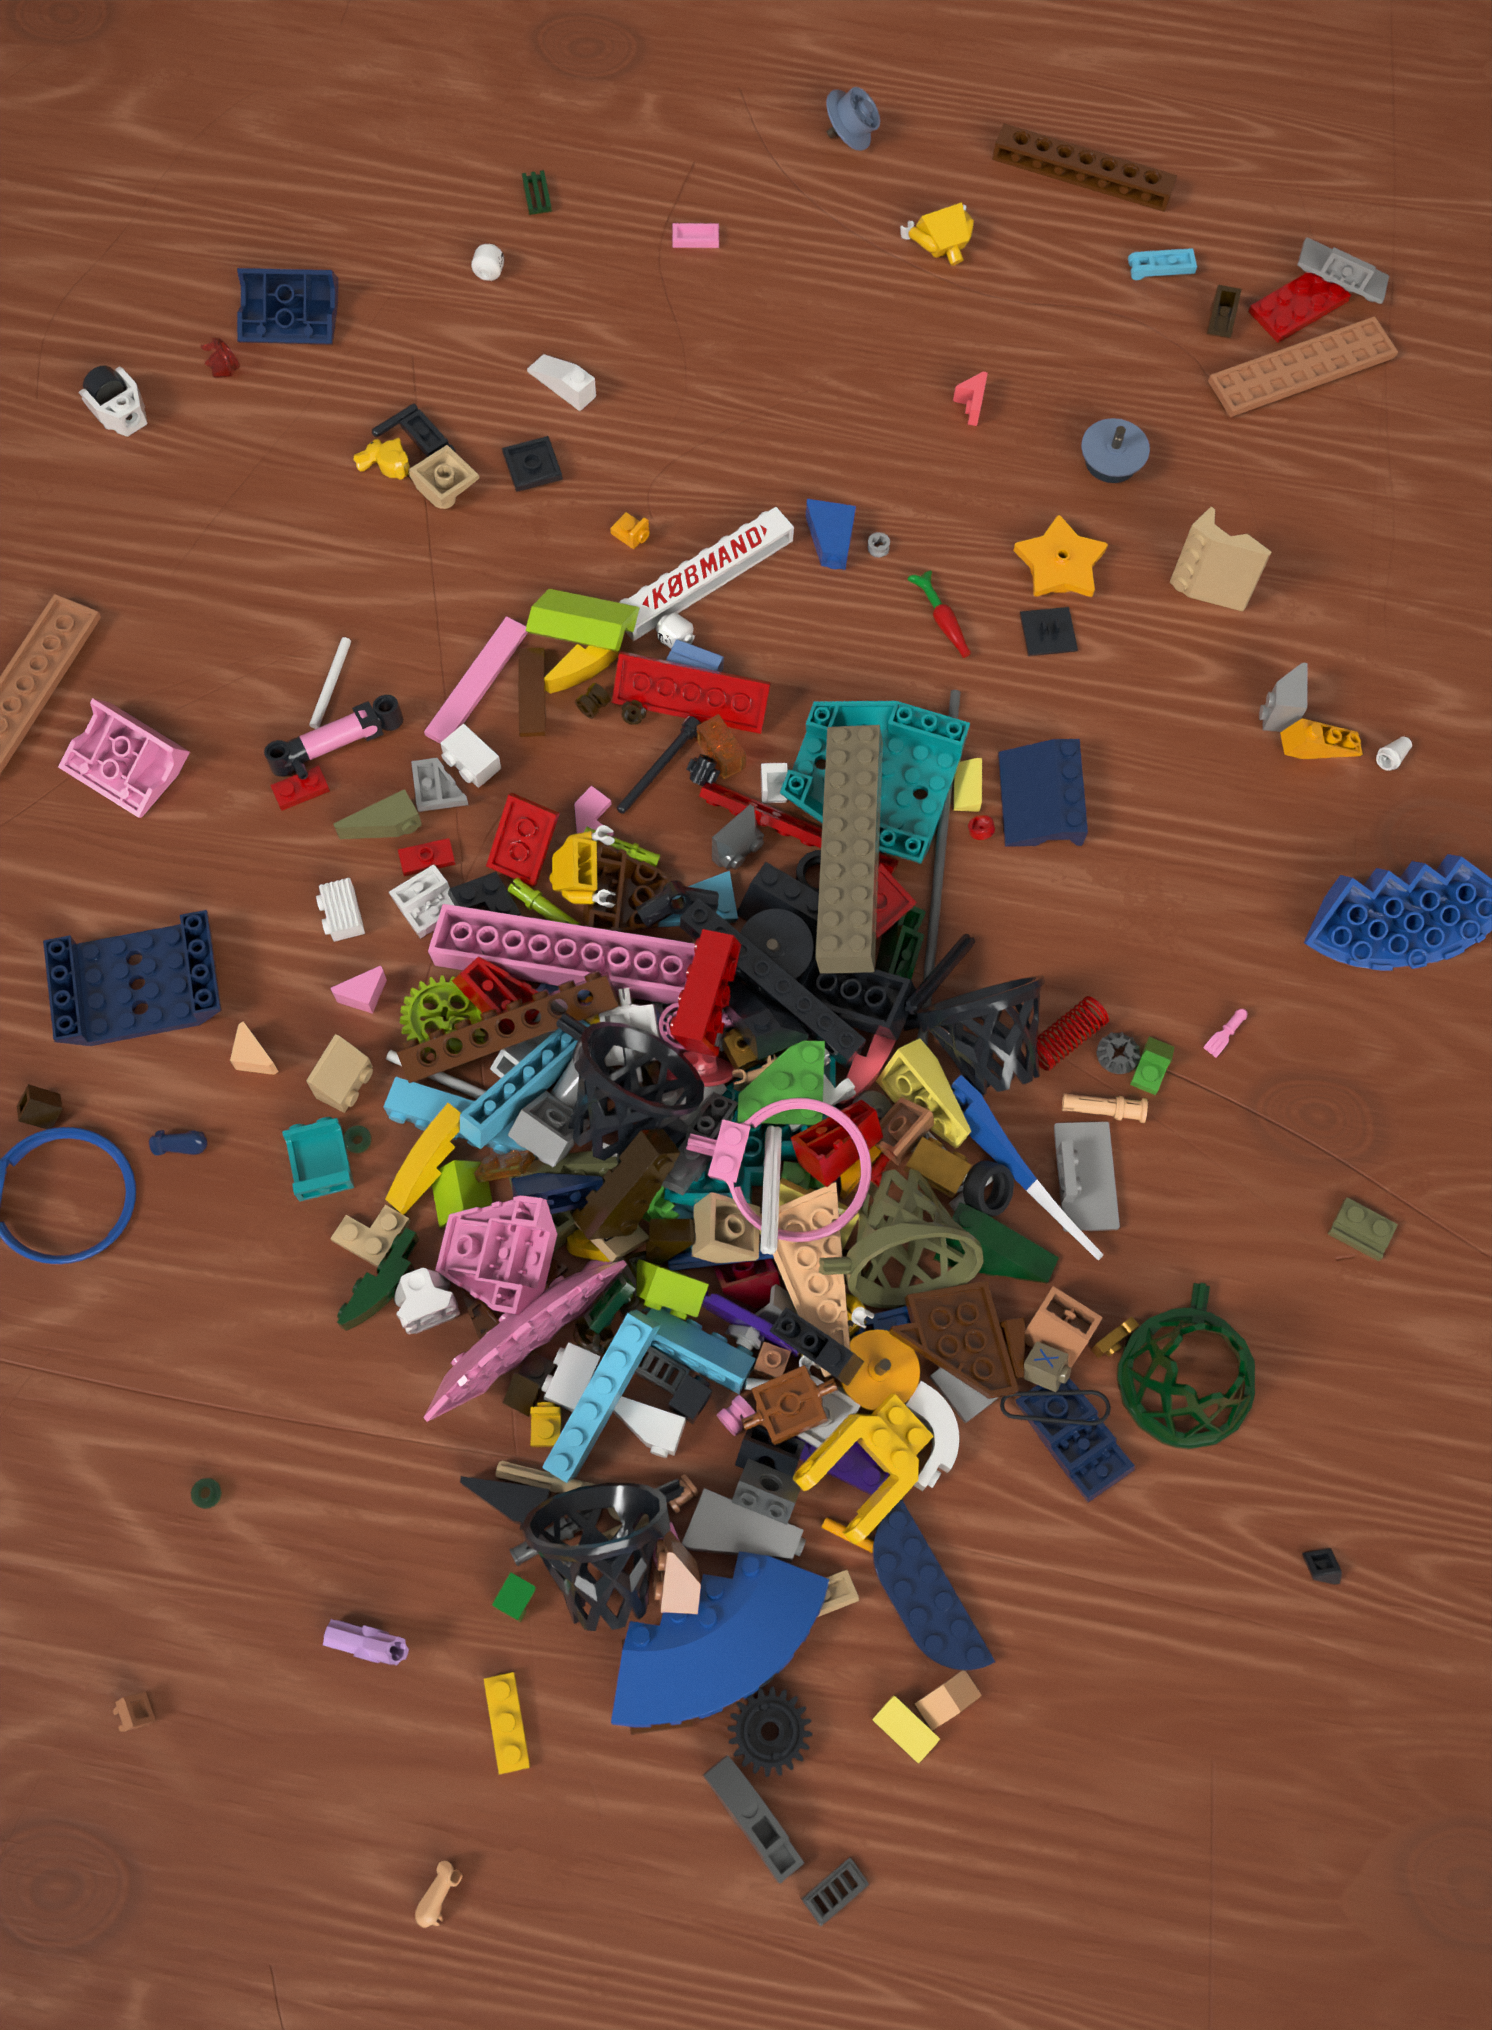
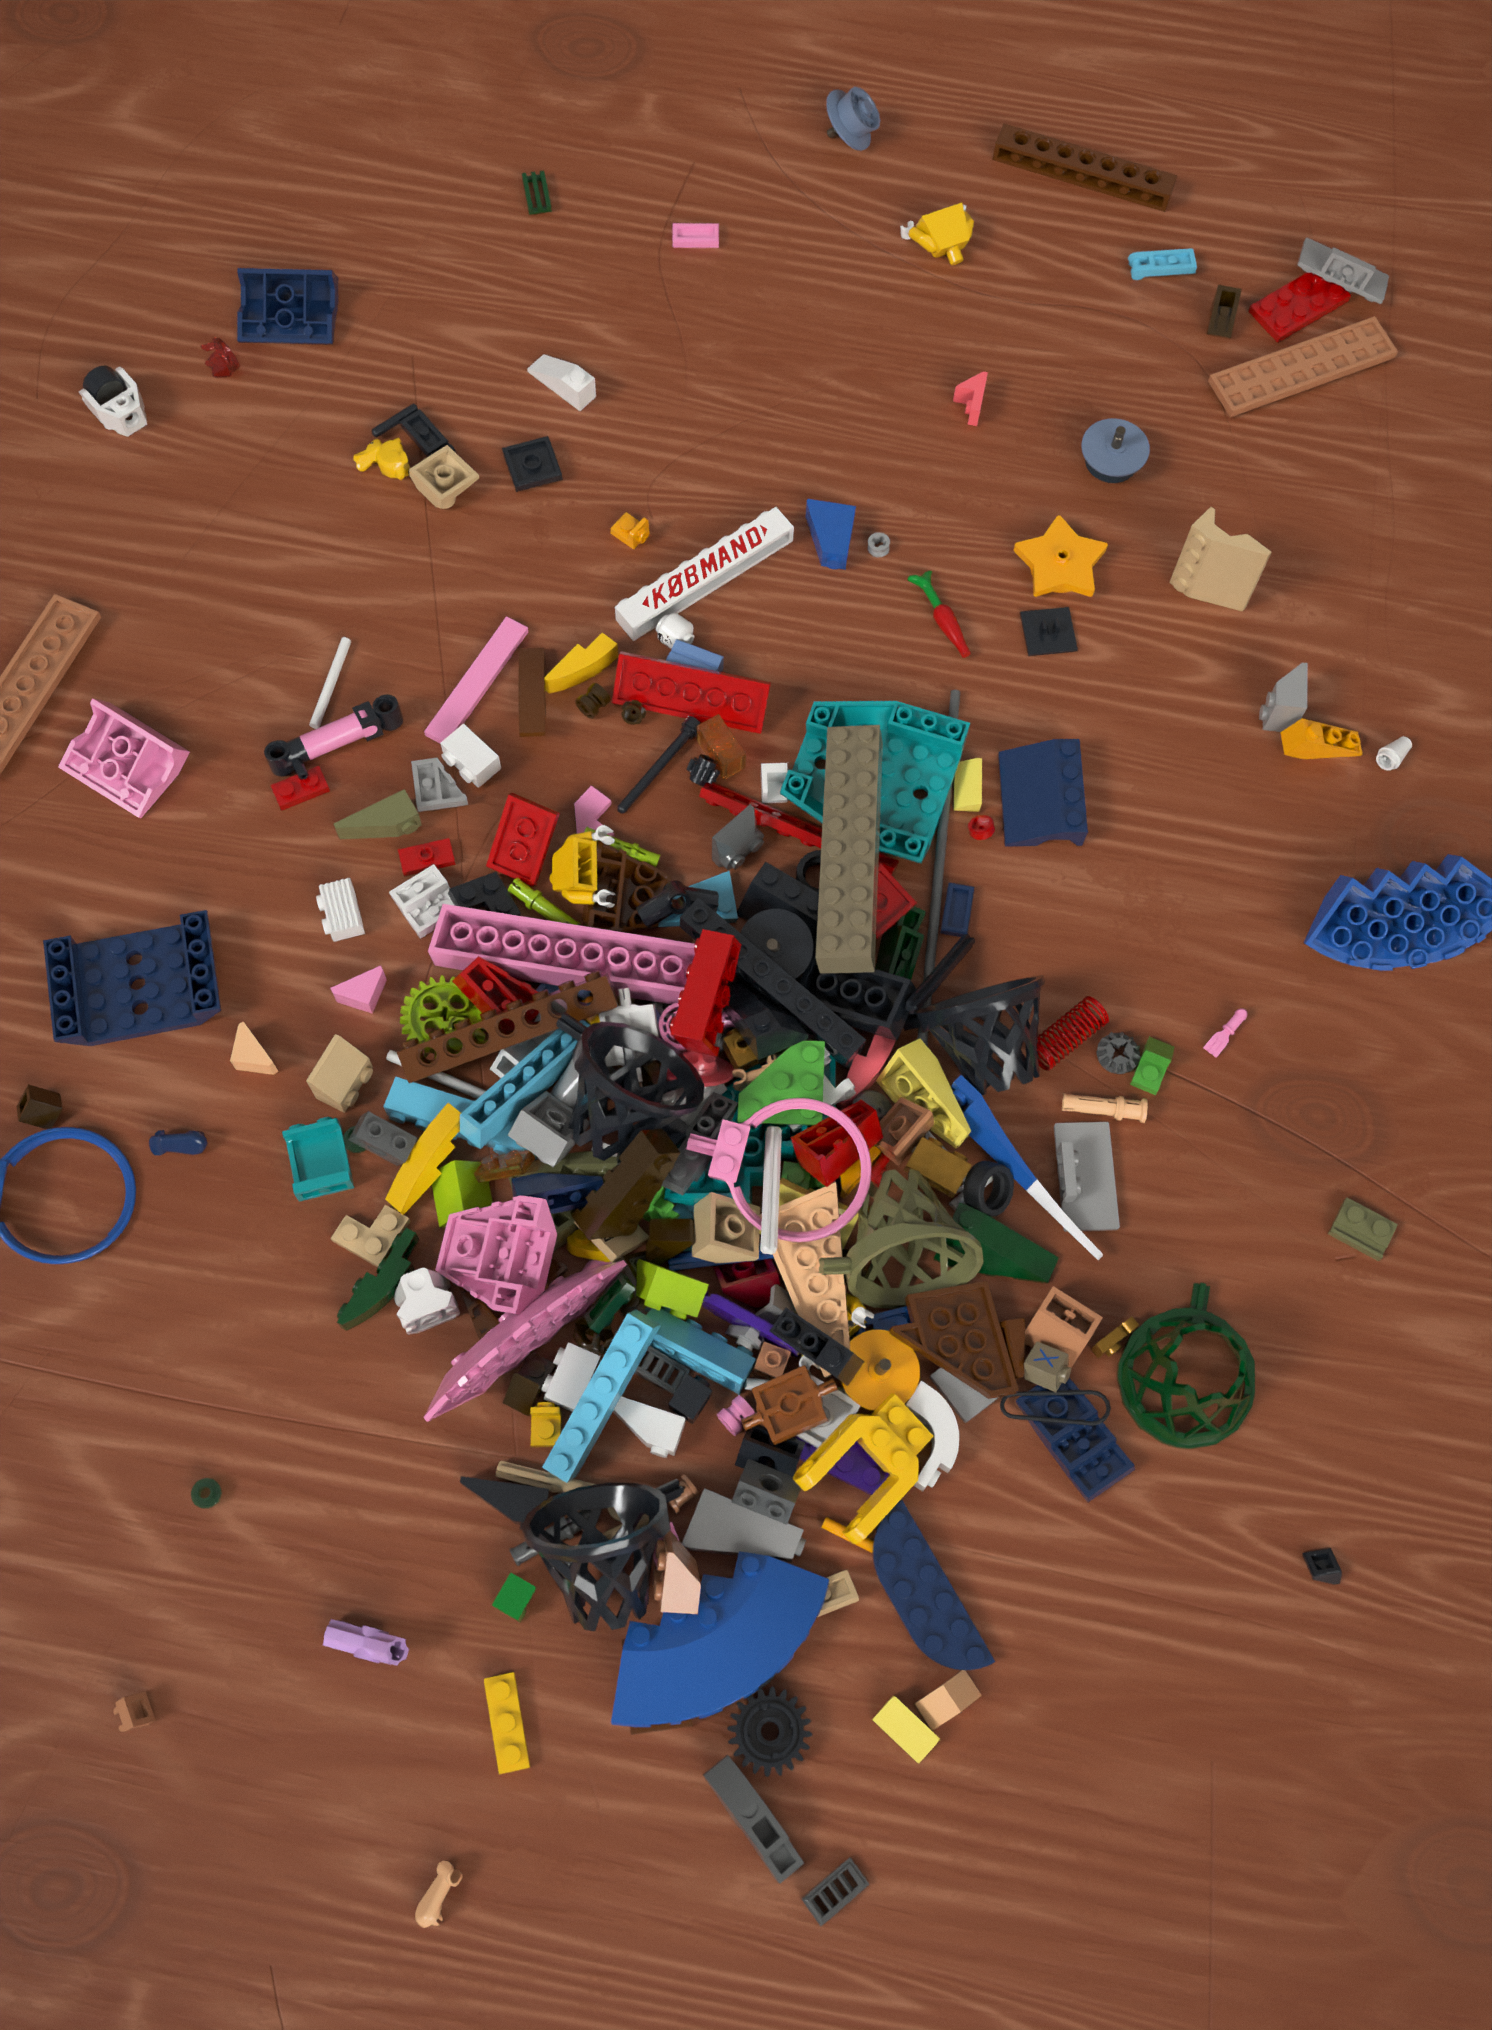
(383, 1138): none -> dark grey brick
(488, 261): white head -> none
(581, 619): lime slope -> none
(957, 909): none -> dark blue tile

